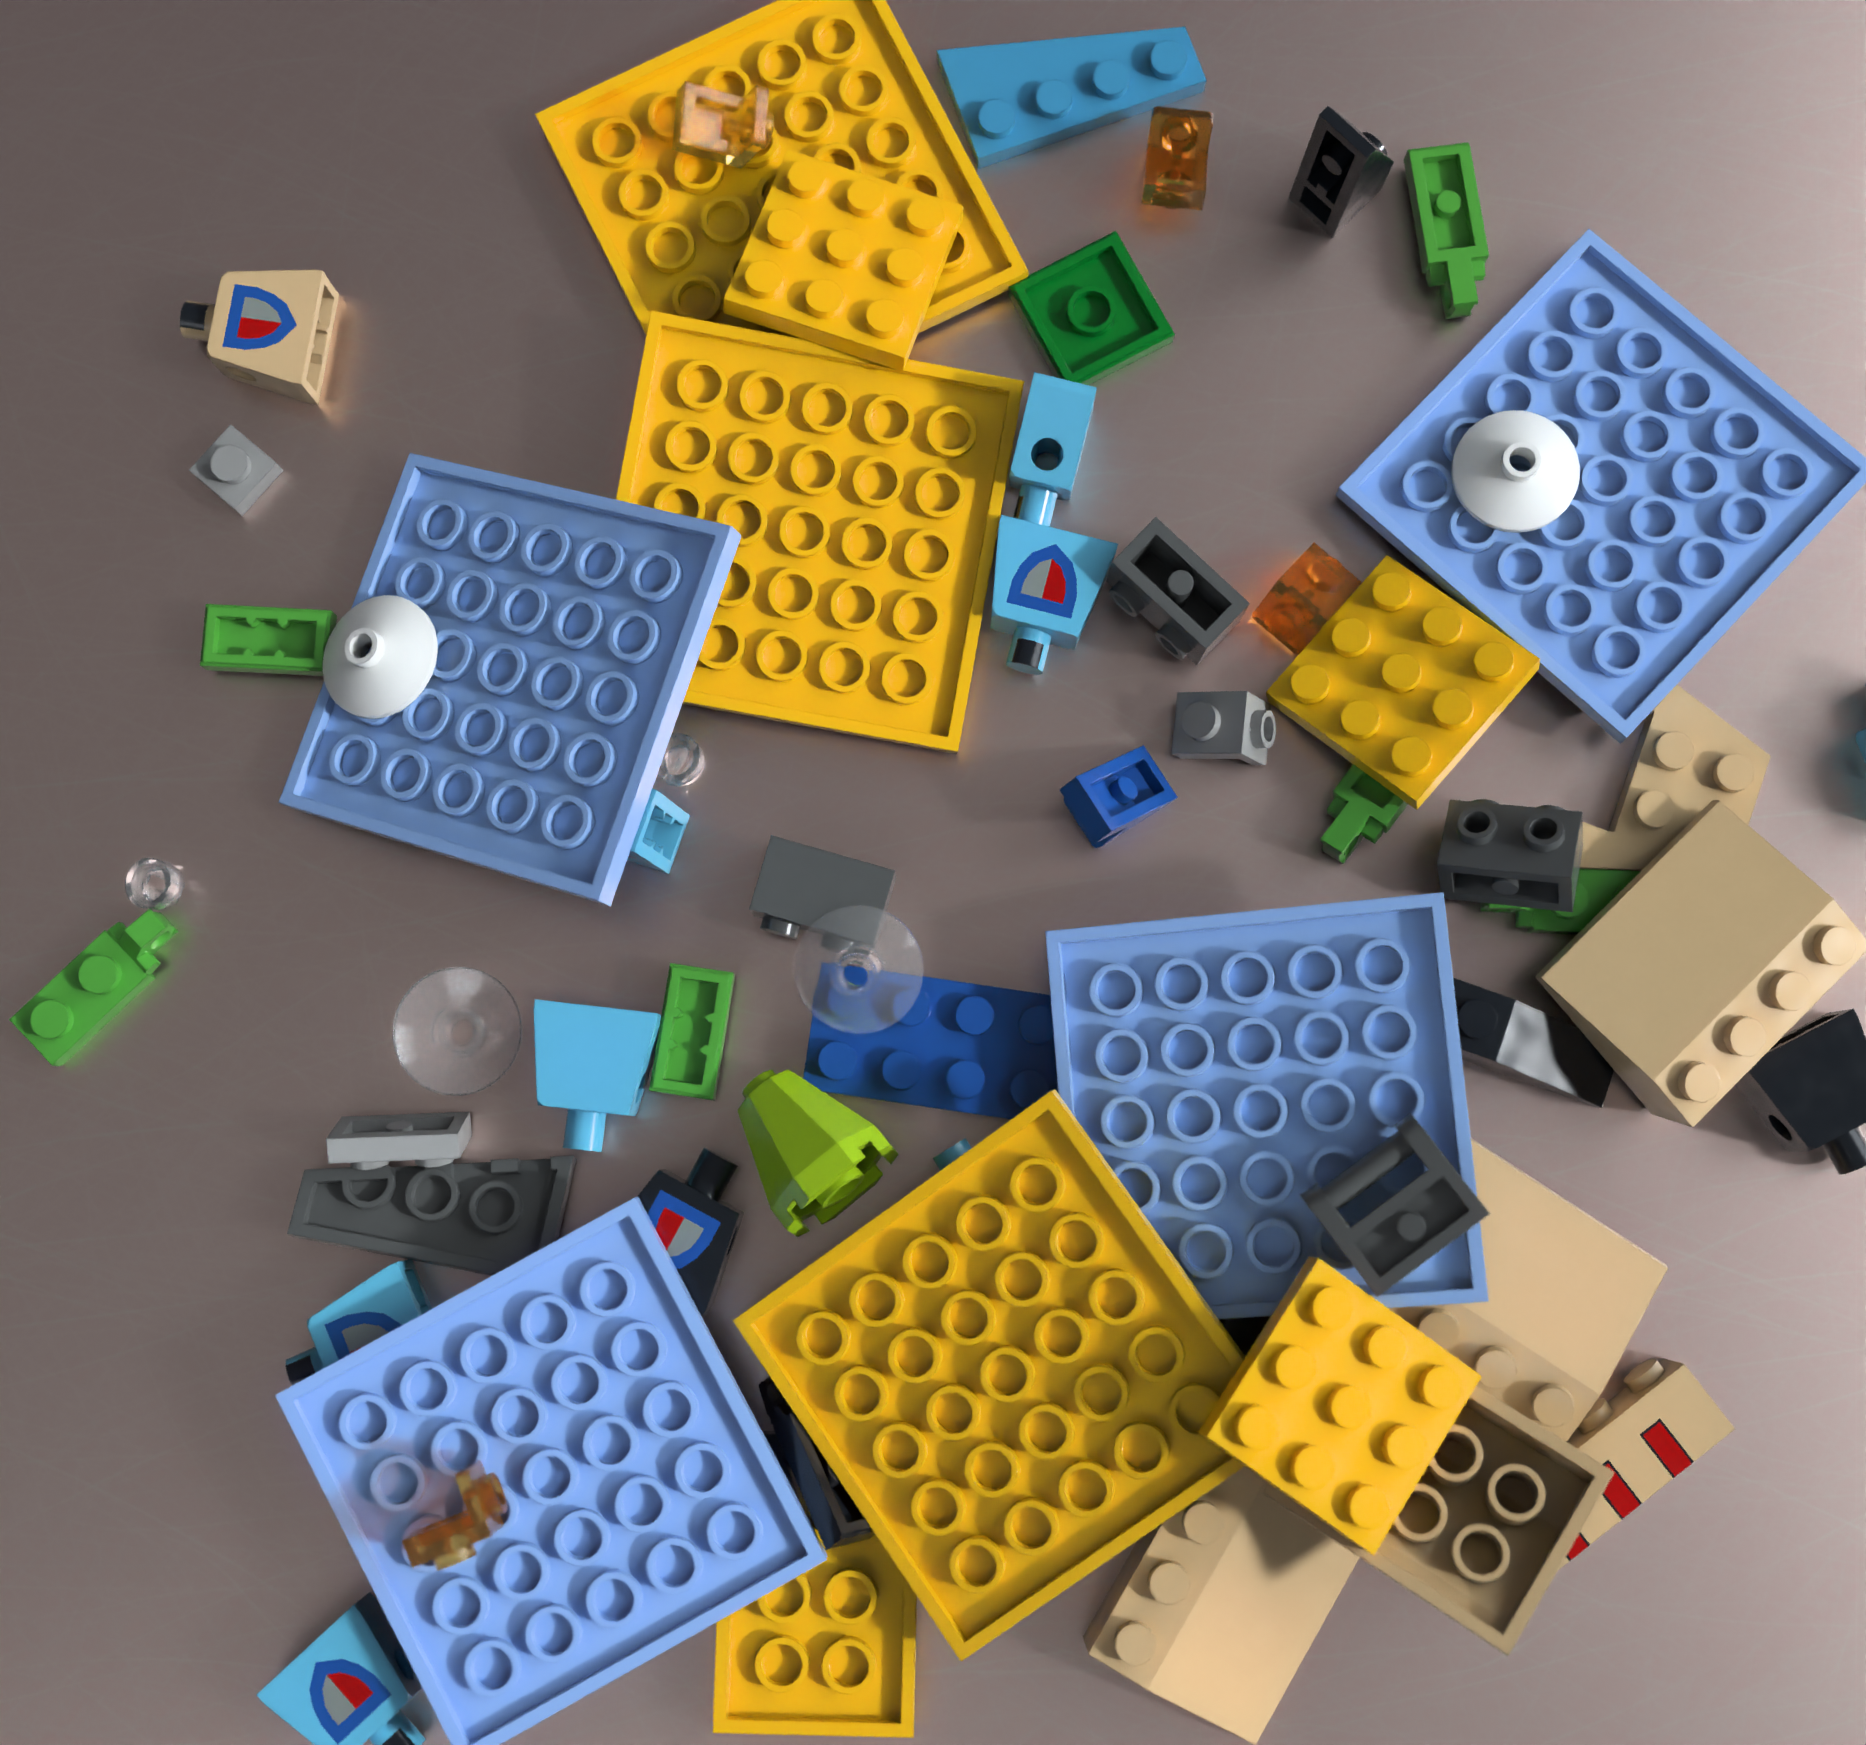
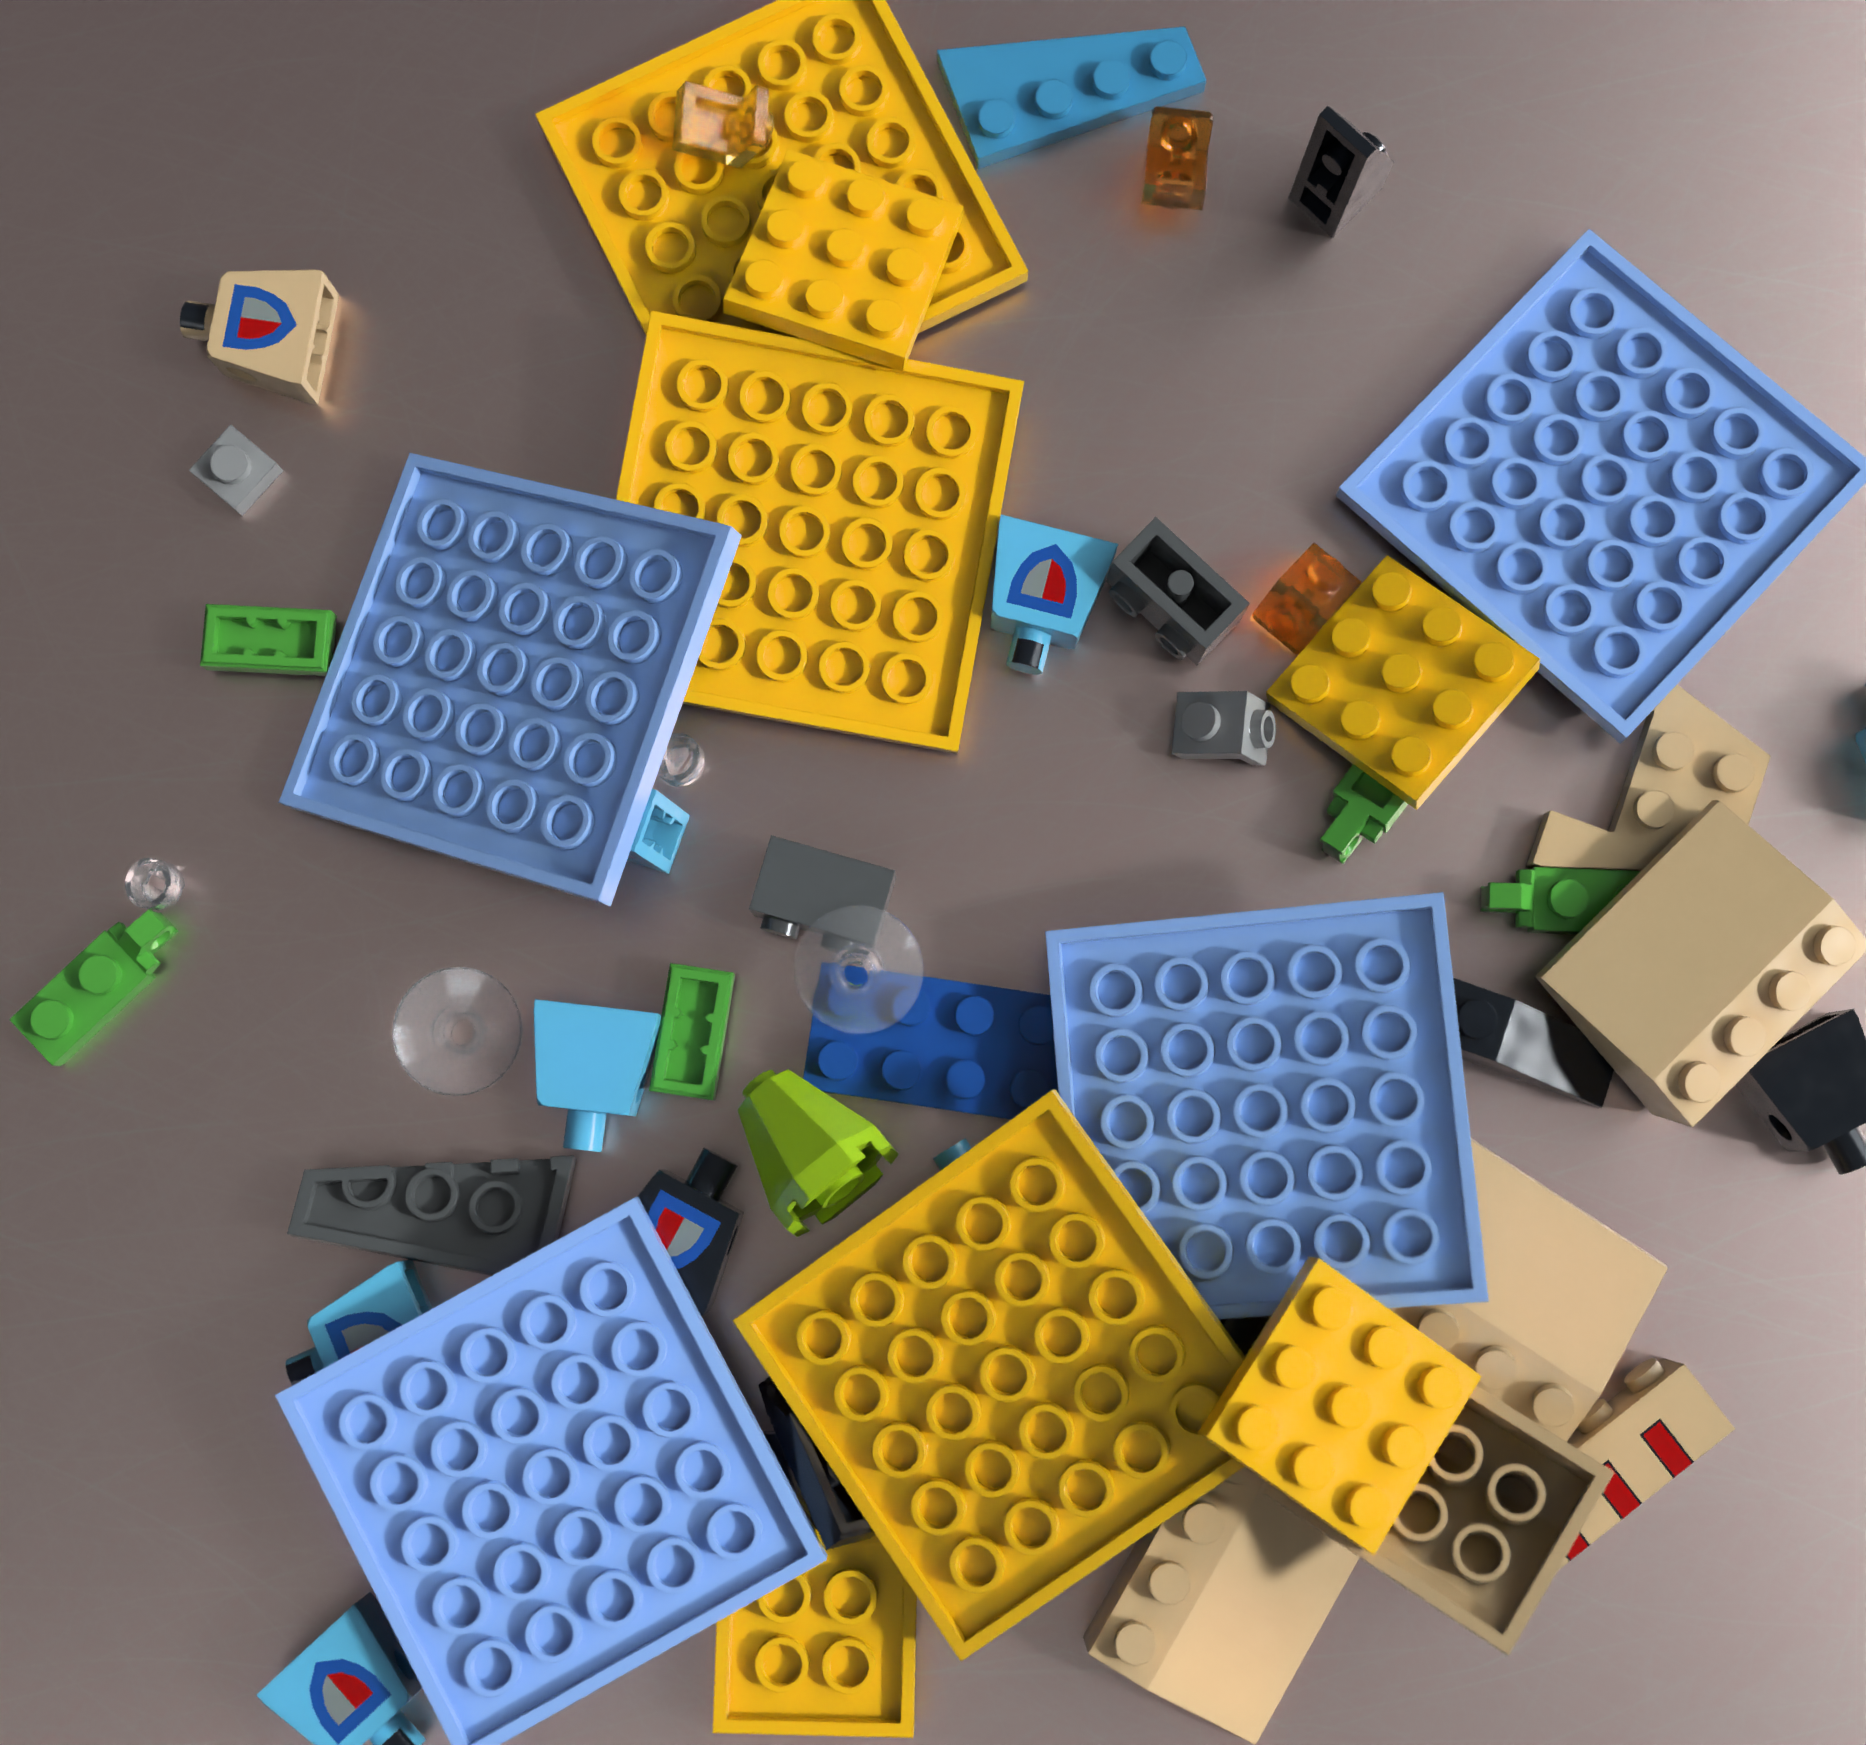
(378, 1139): light grey plate -> none
(395, 667): white dish -> none
(453, 1537): clear orange bracket -> none
(1052, 424): medium azure torso -> none
(1091, 312): green tile -> none
(1117, 795): blue slope -> none
(1410, 1223): dark grey plate -> none
(1448, 223): bright green hinge -> none
(1509, 497): white dish -> none
(1511, 854): dark grey brick -> none

